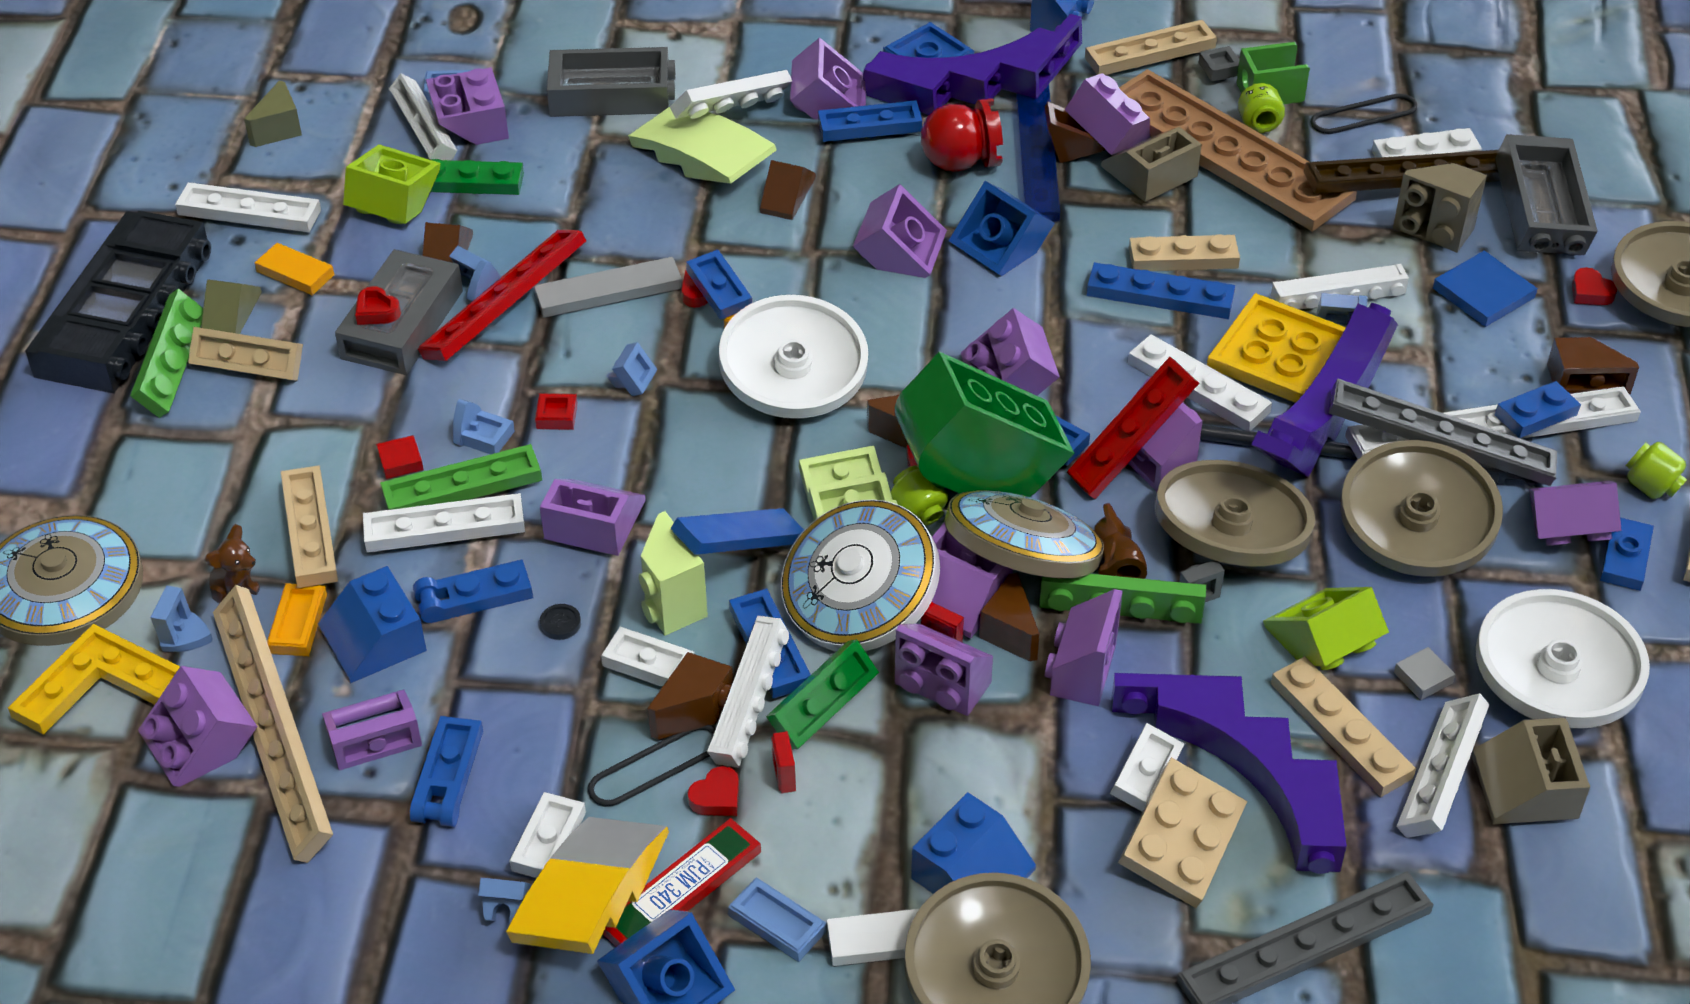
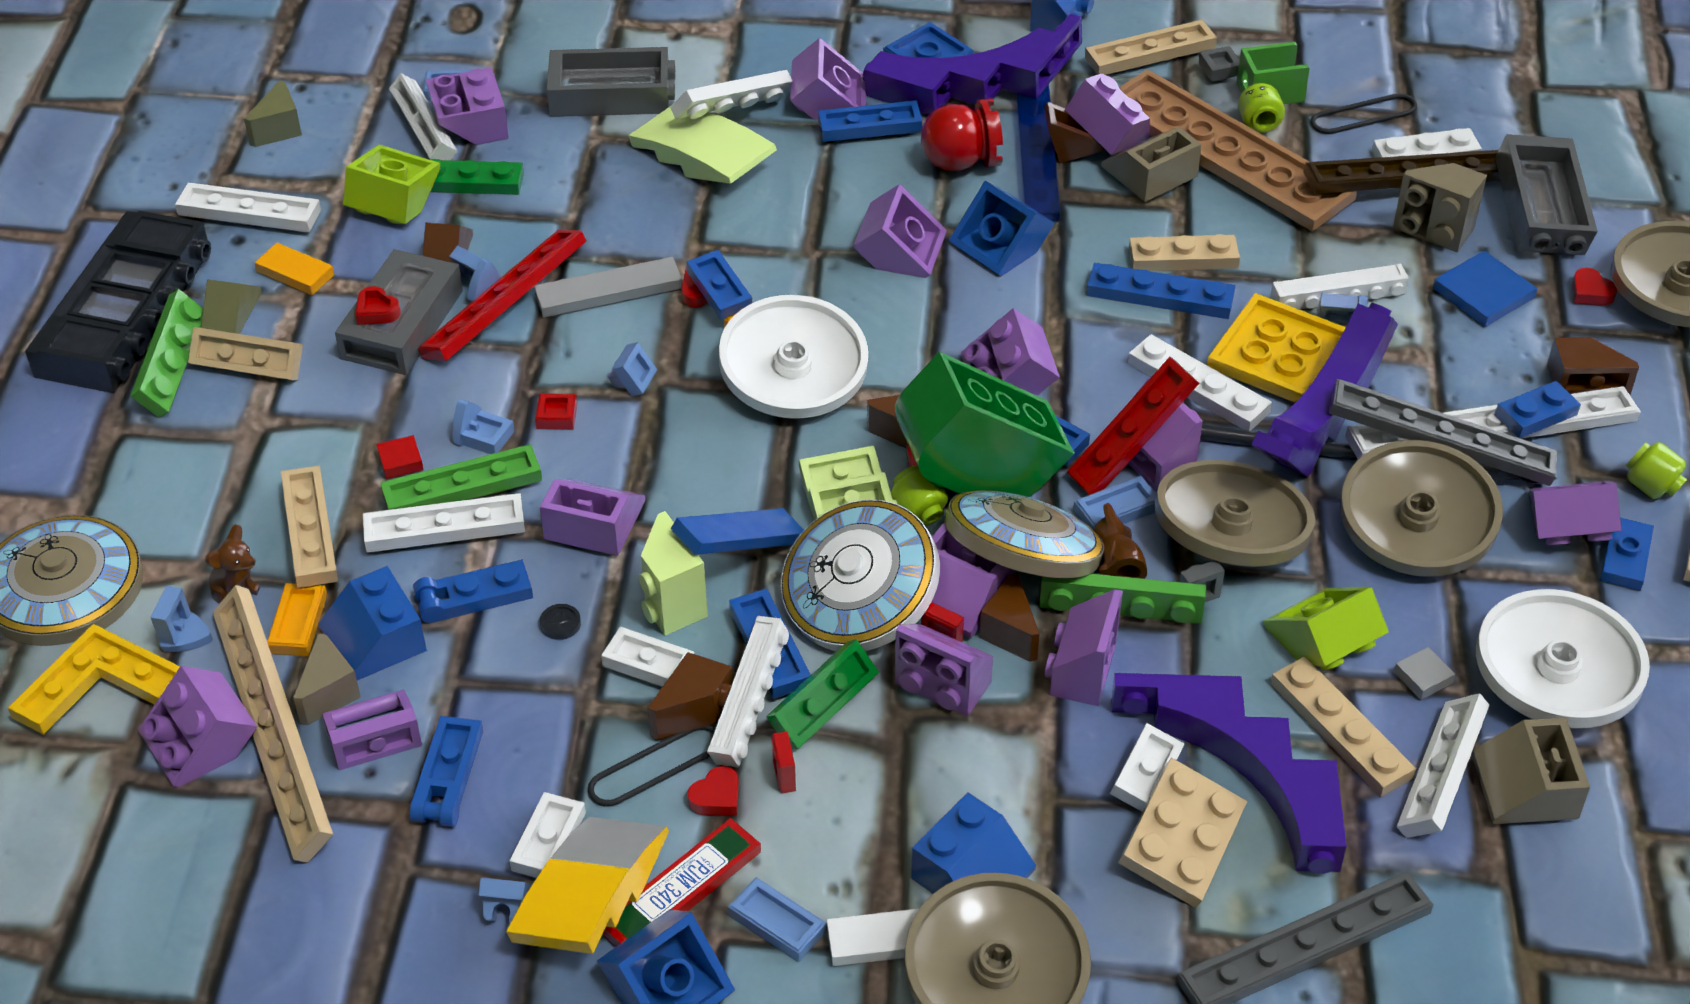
(325, 682): none -> dark tan slope
(785, 189): reddish brown slope -> none
(1129, 500): none -> medium blue tile

